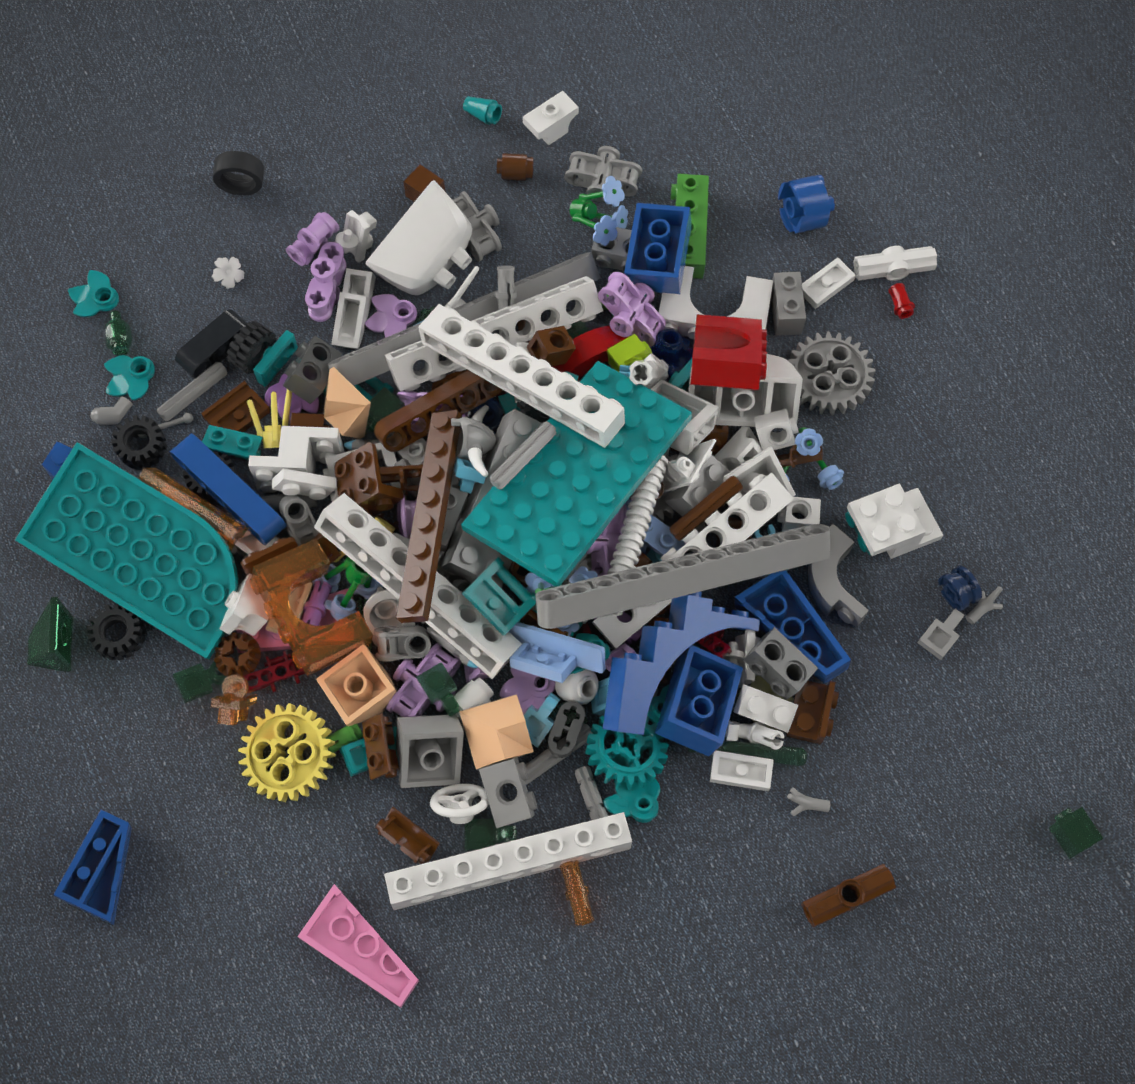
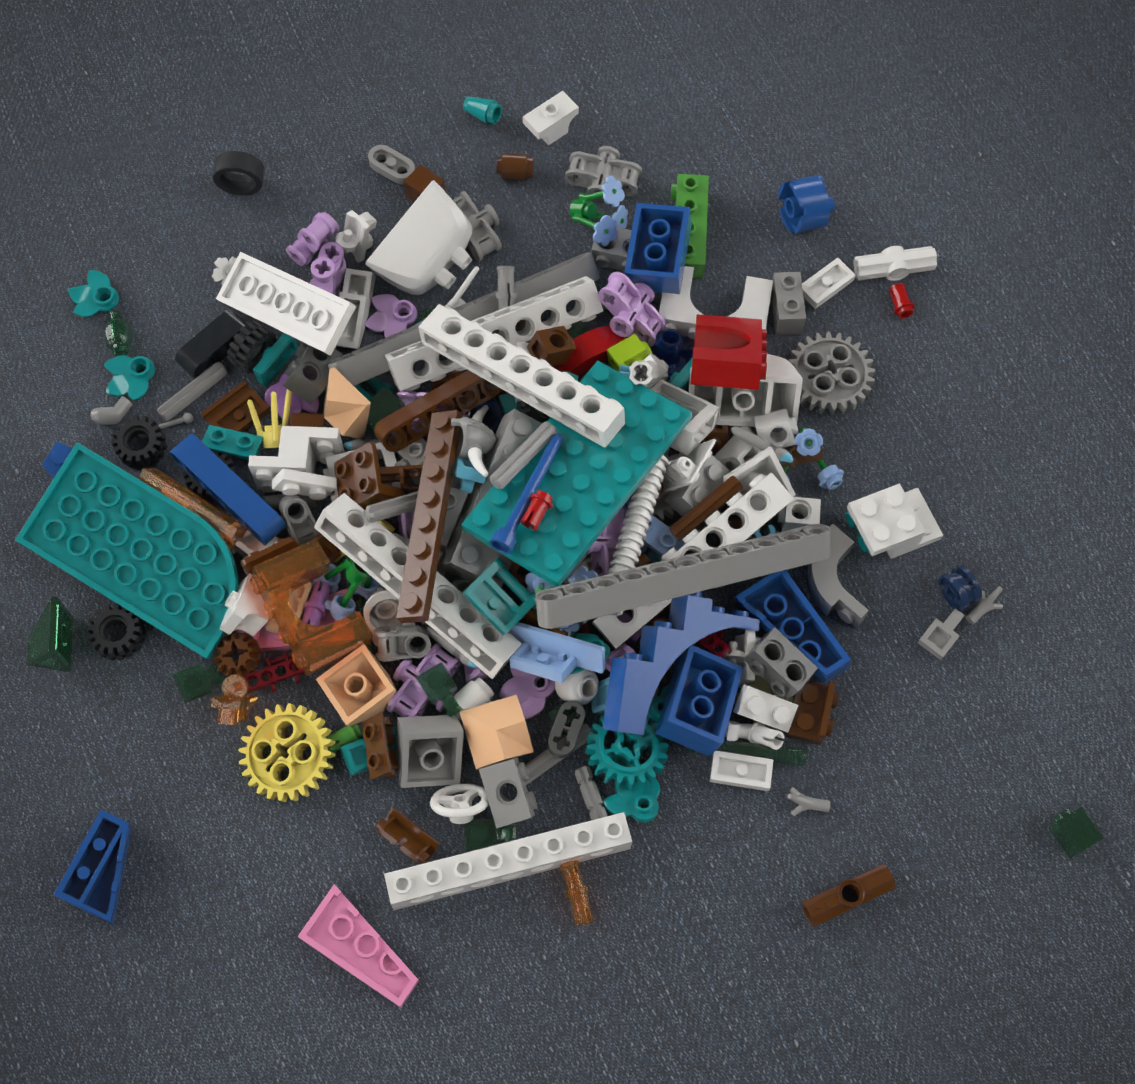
(286, 303): none -> white plate
(391, 507): none -> light grey axle
(394, 163): none -> light grey plate
(504, 538): none -> blue piece
(538, 721): medium azure plate -> none
(539, 505): none -> red pin
(760, 443): none -> light grey piece

